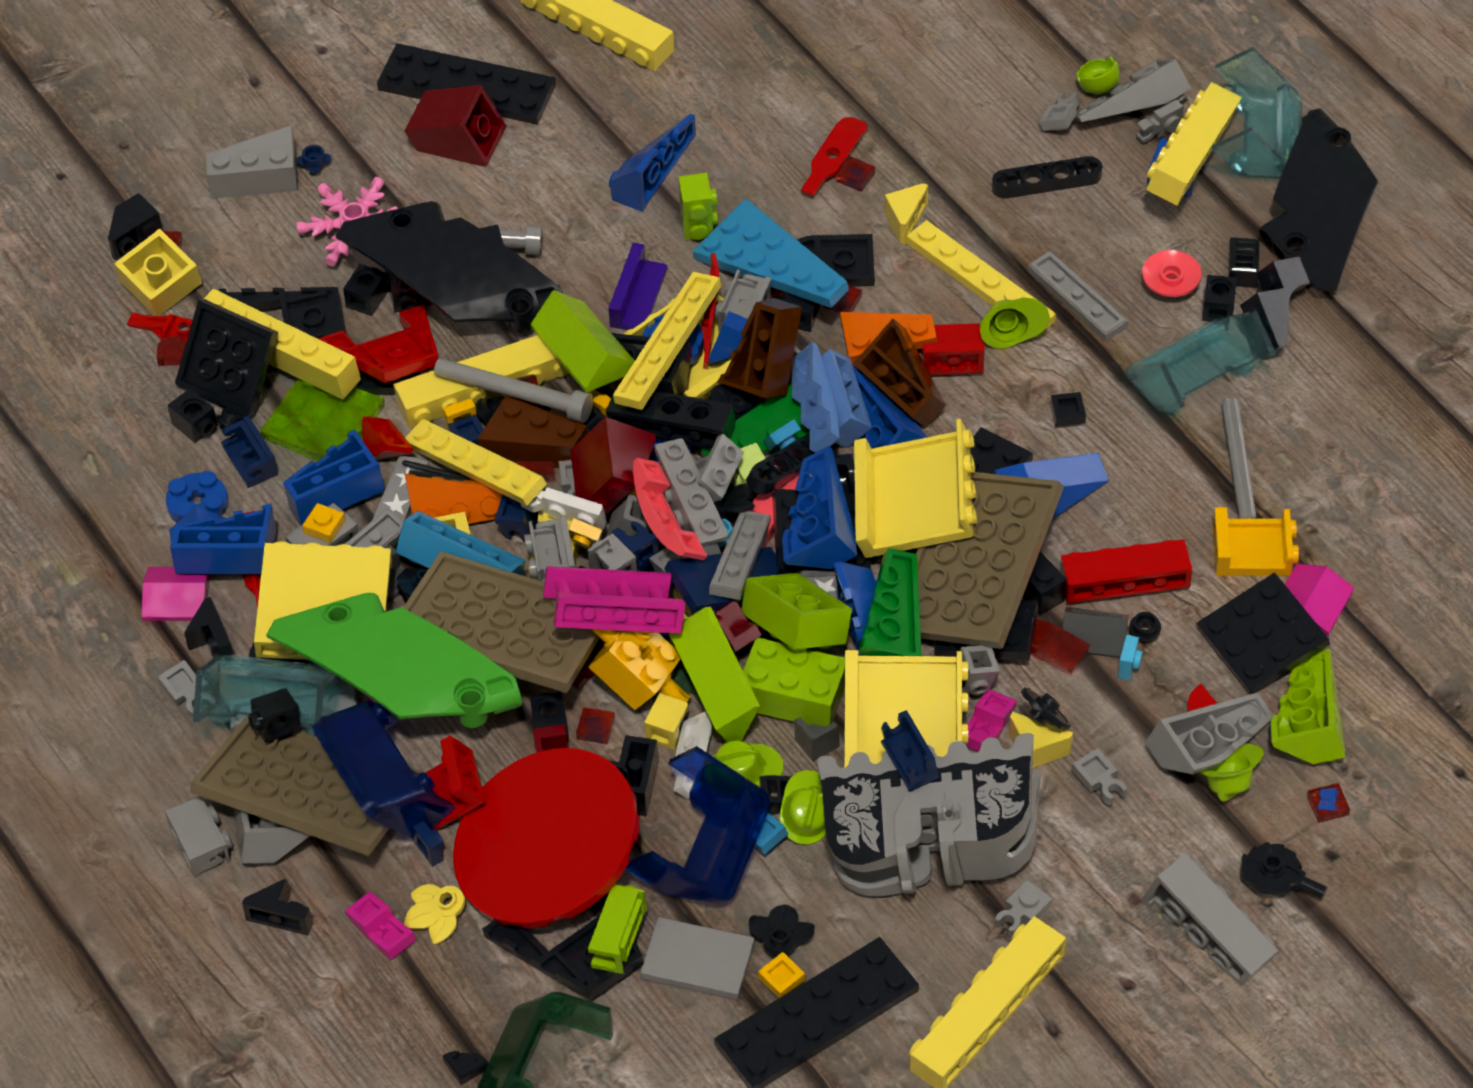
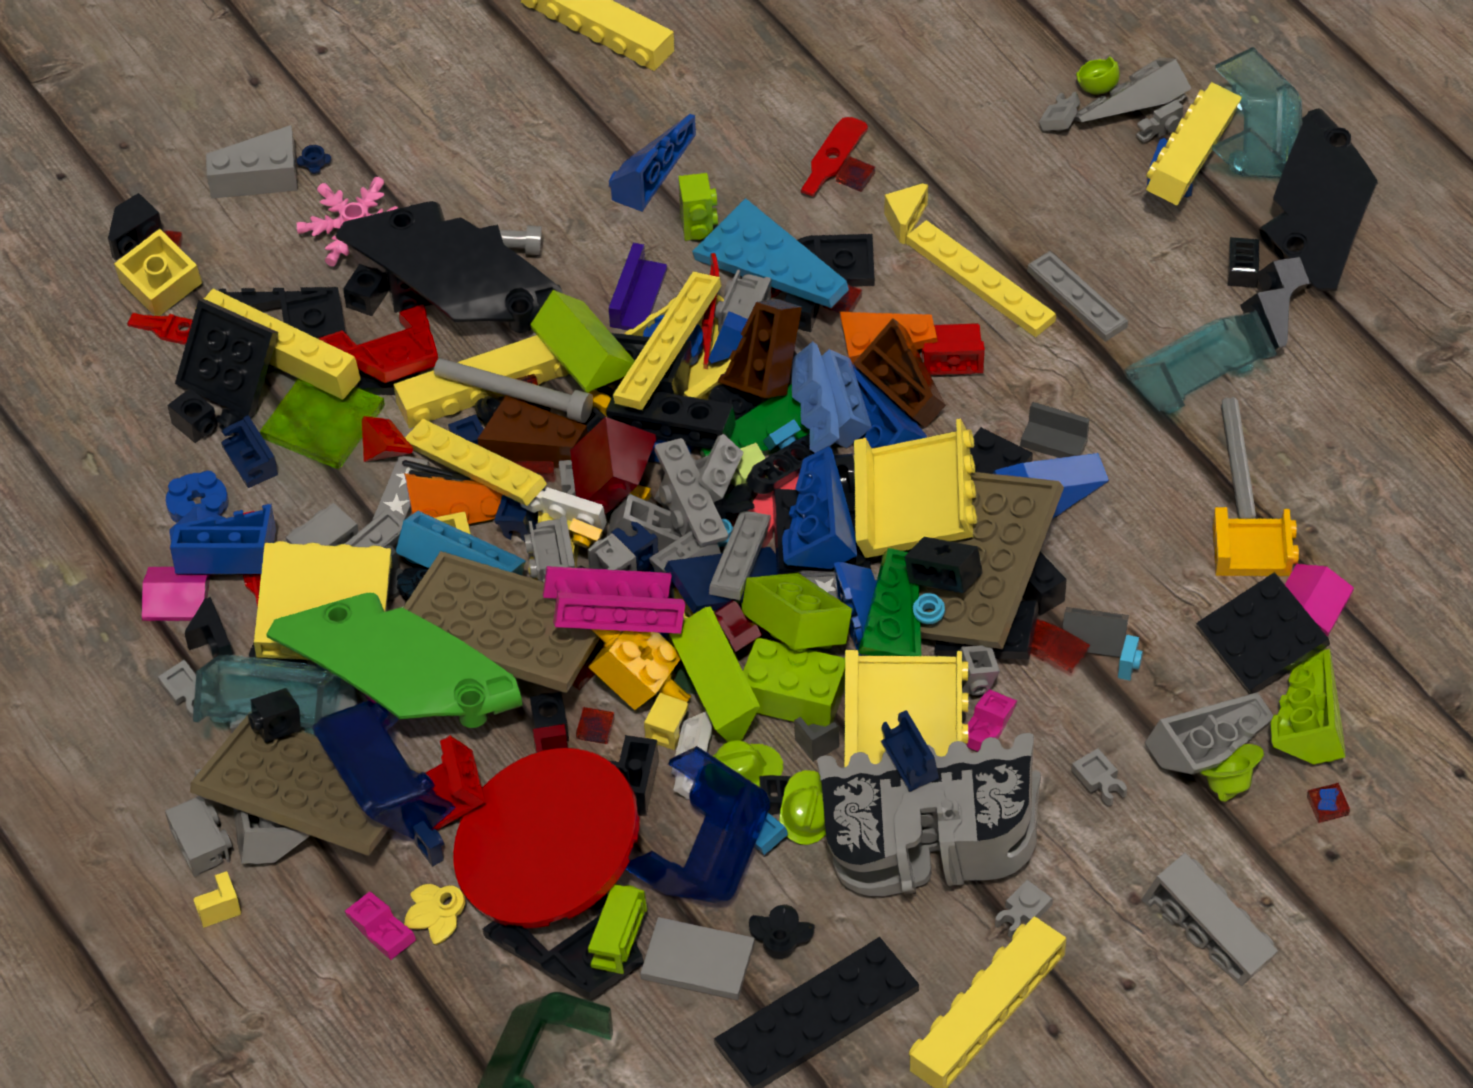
(170, 350): clear red tile -> none
(218, 904): none -> light yellow panel
(272, 909): black slope -> none
(323, 523): yellow plate -> none
(340, 477): blue wedge -> none
(456, 124): dark red slope -> none
(458, 411): yellow plate -> none
(464, 1065): black tile -> none
(513, 91): black plate -> none
(649, 486): coral slope -> none
(781, 975): yellow plate -> none
(925, 602): none -> medium azure plate
(943, 564): none -> black brick
(1013, 322): lime piece -> none
(1045, 709): black piece -> none
(1048, 181): black beam -> none
(1049, 740): light yellow slope -> none
(1055, 432): none -> dark grey panel
(1068, 409): black plate -> none
(1126, 571): red brick -> none
(1145, 620): black plate -> none
(1171, 273): coral dish -> none
(1200, 698): red tile -> none
(1219, 297): black brick -> none
(1277, 871): black piece -> none

